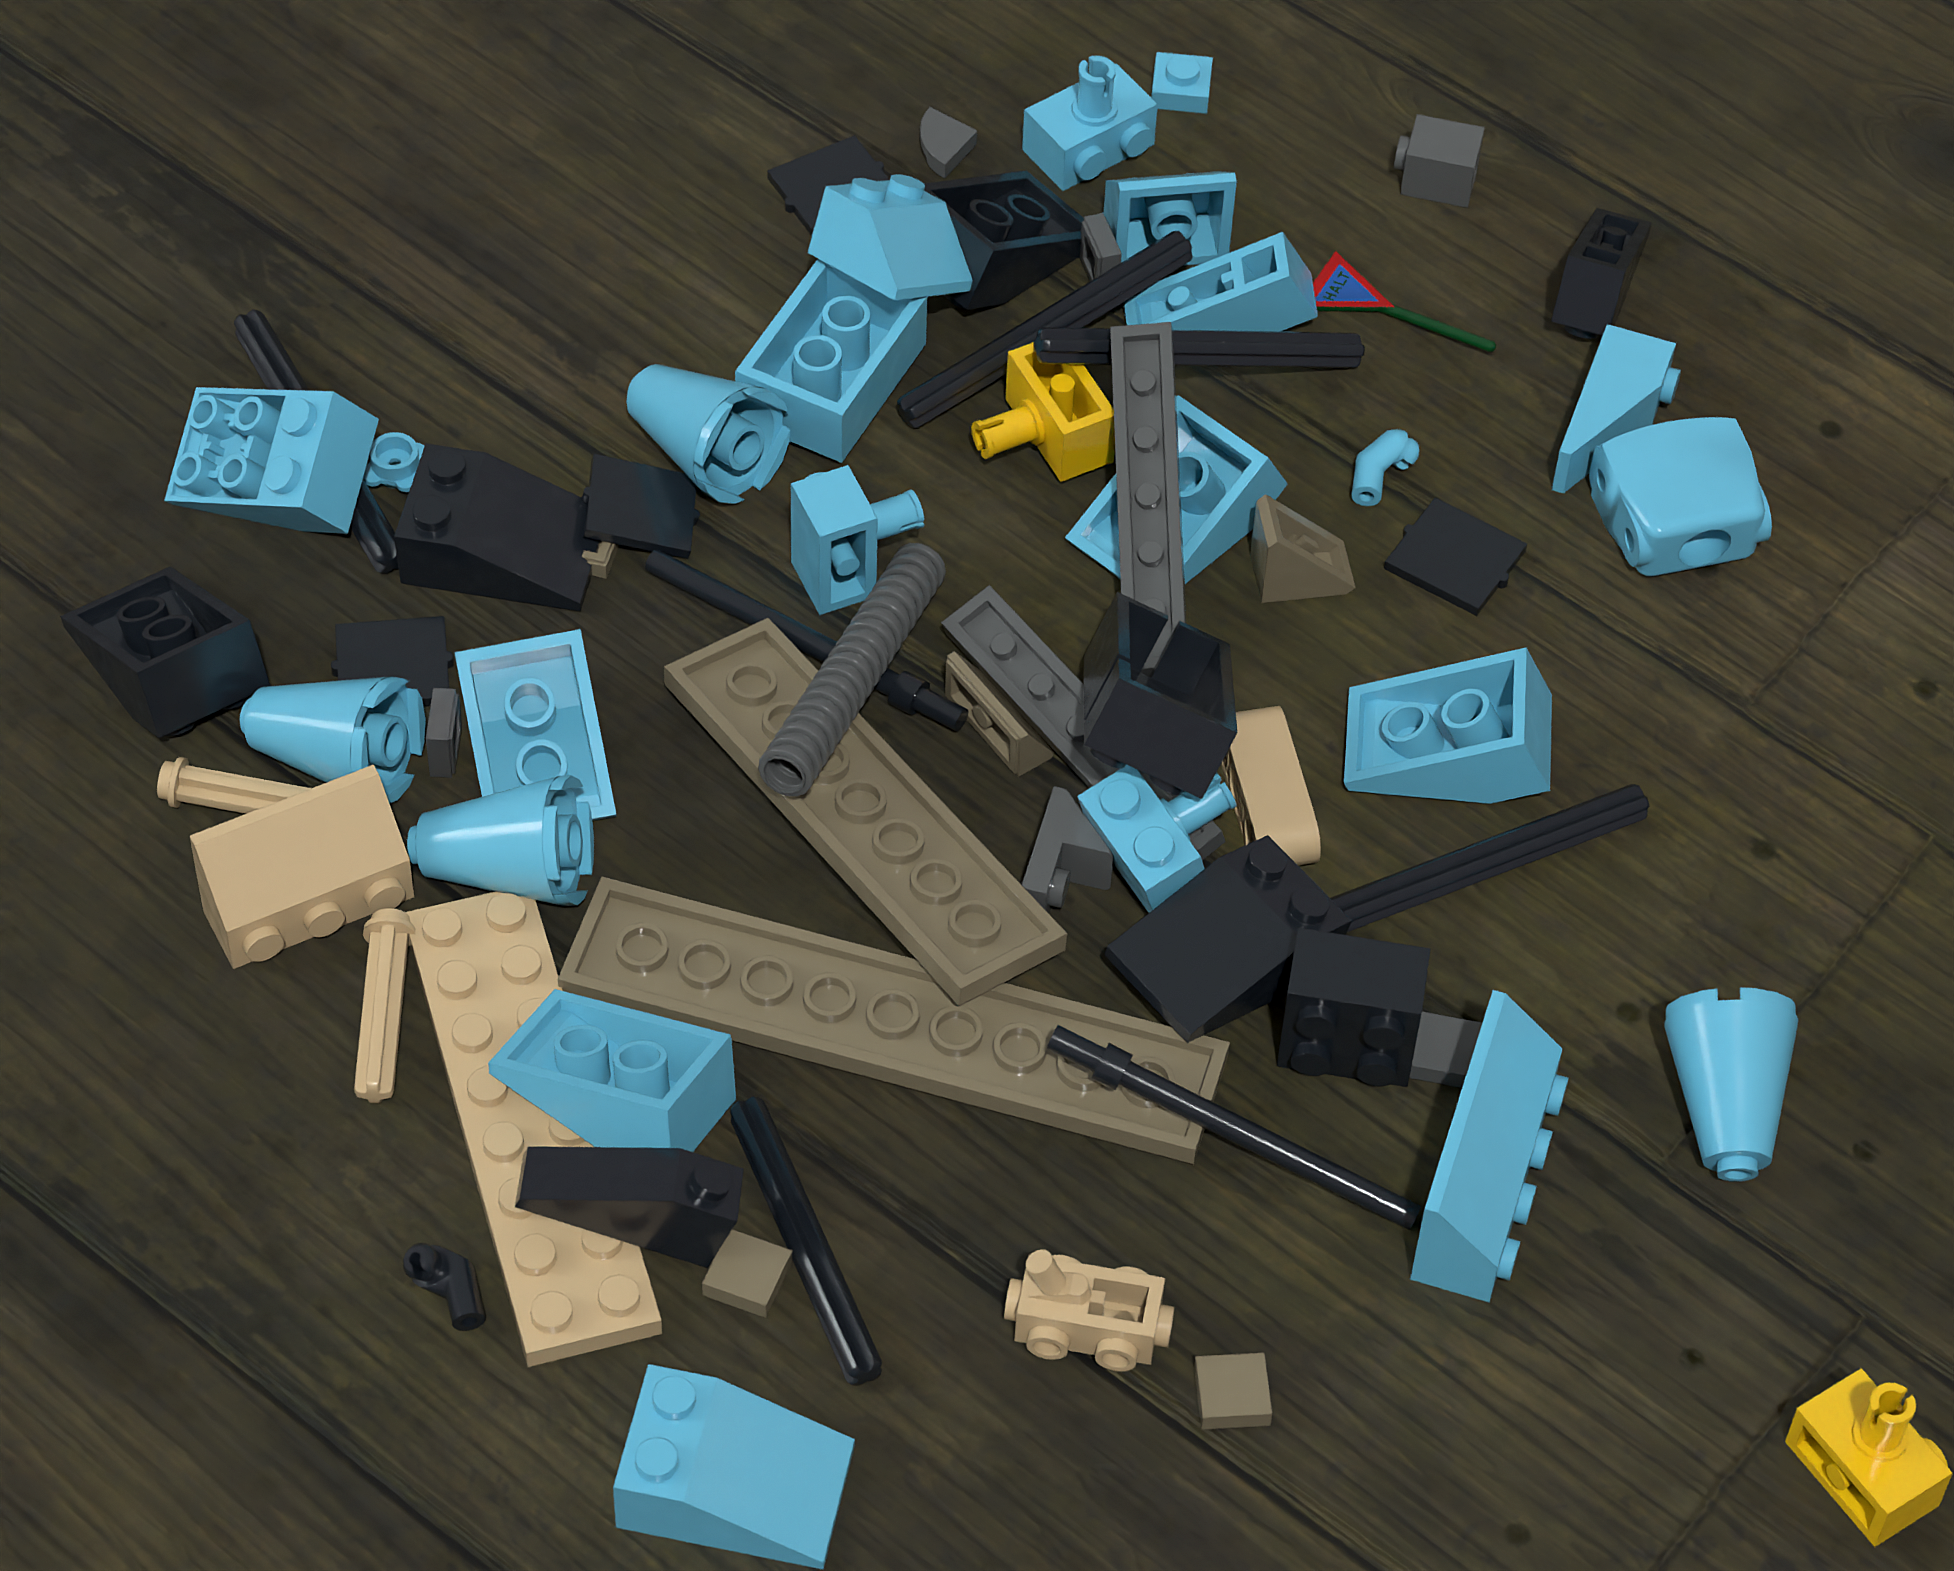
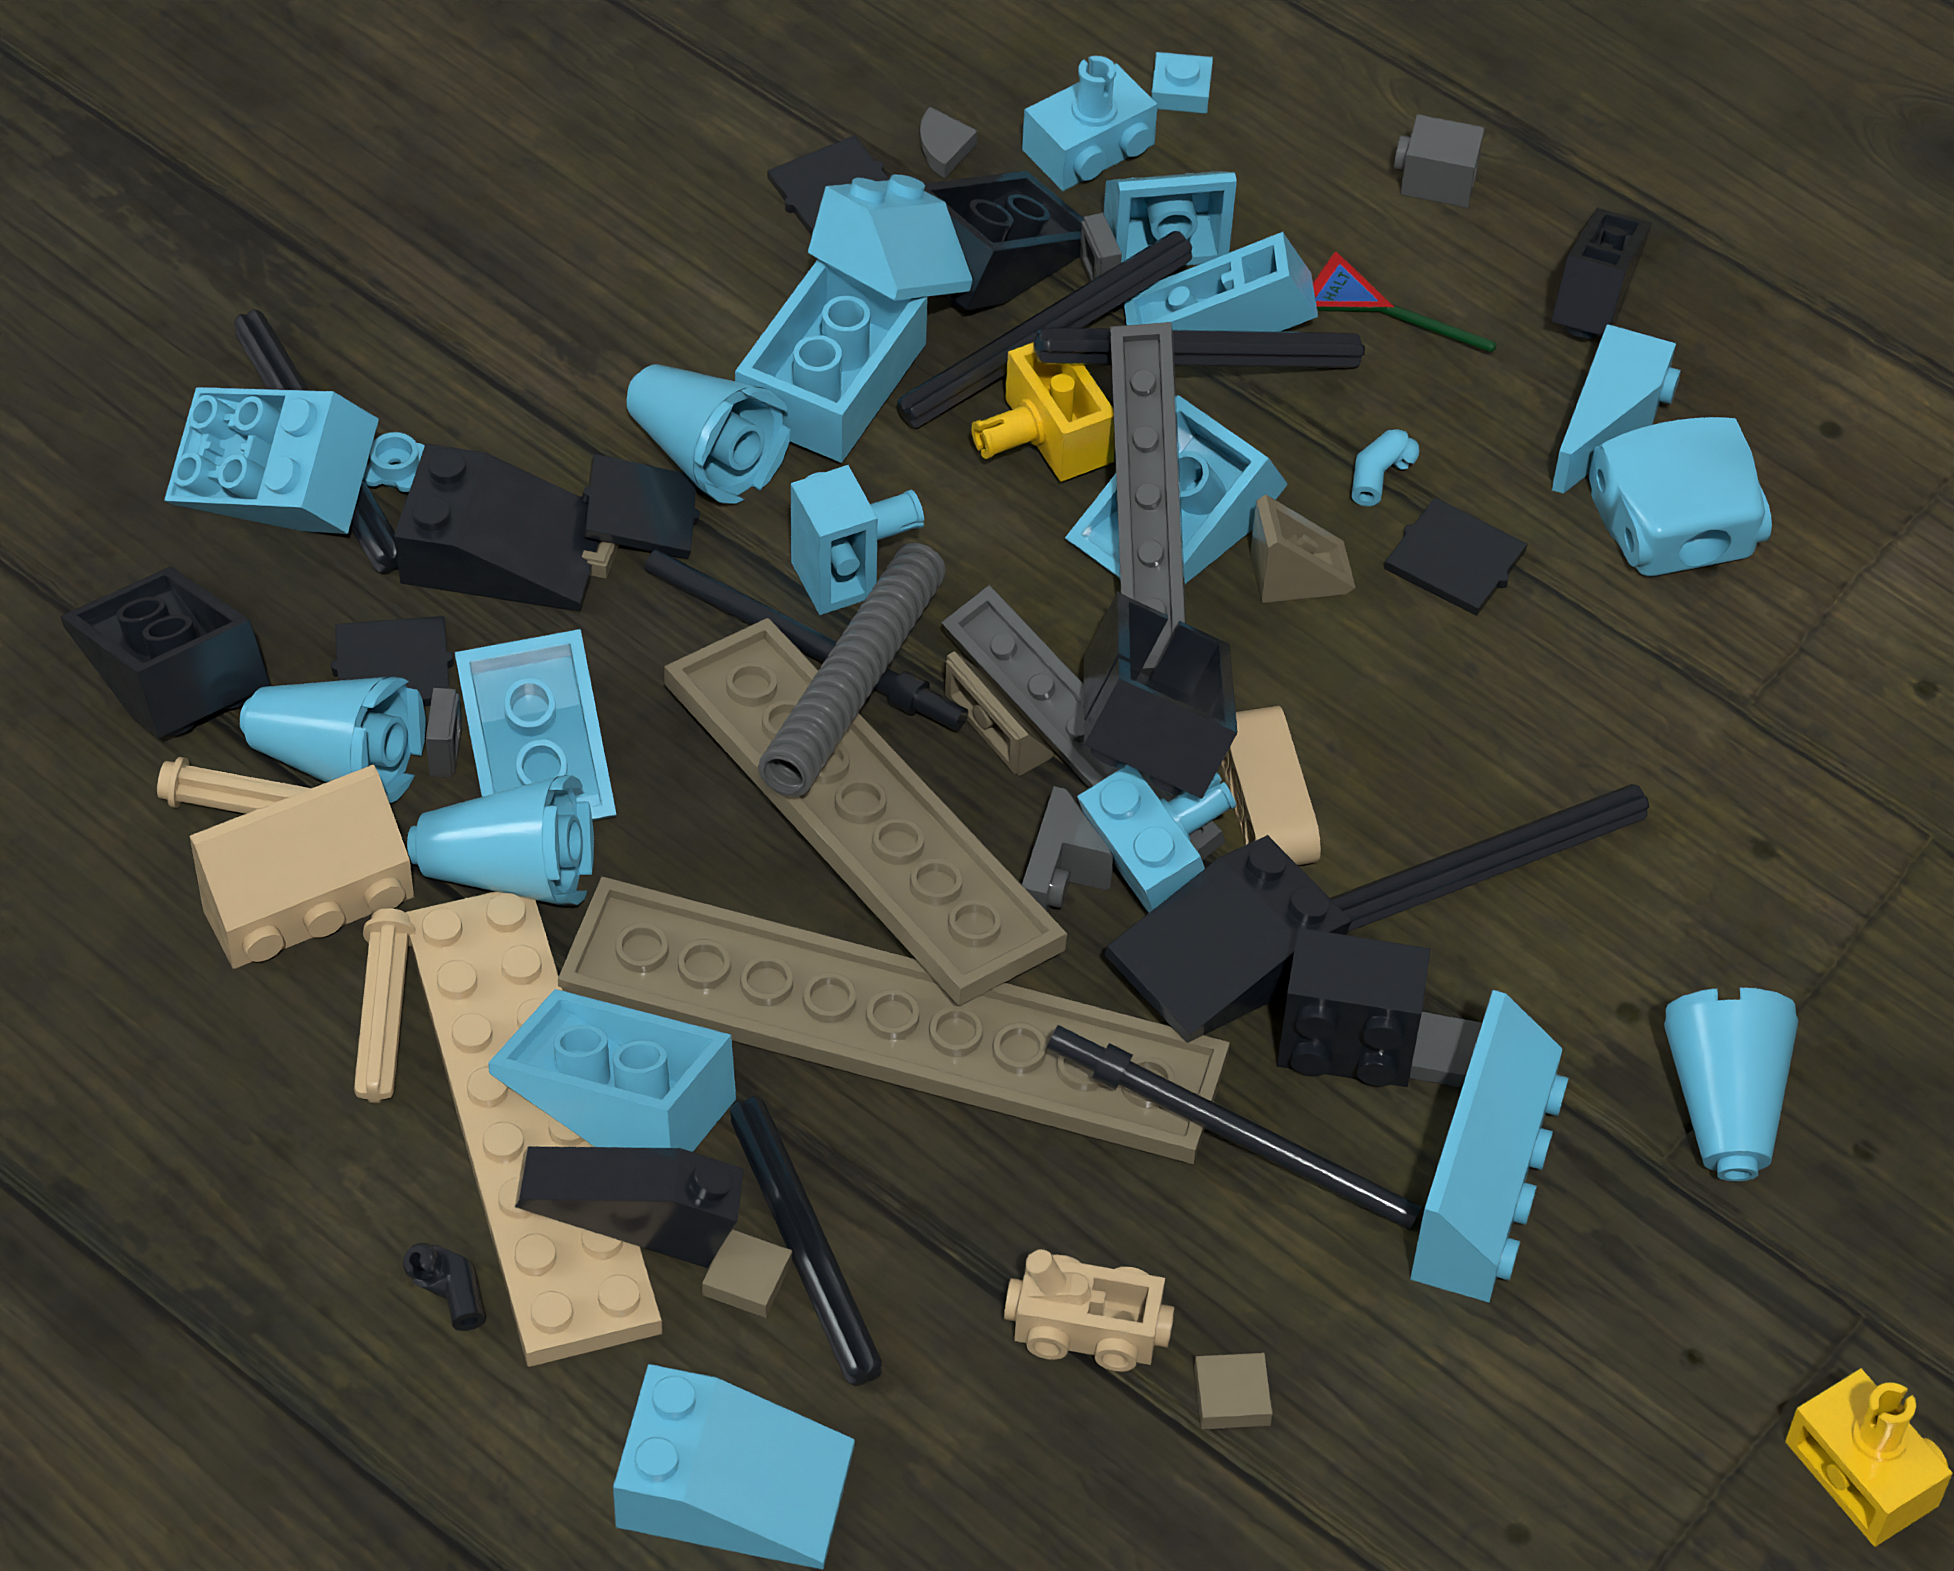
(1453, 732): medium azure slope -> none

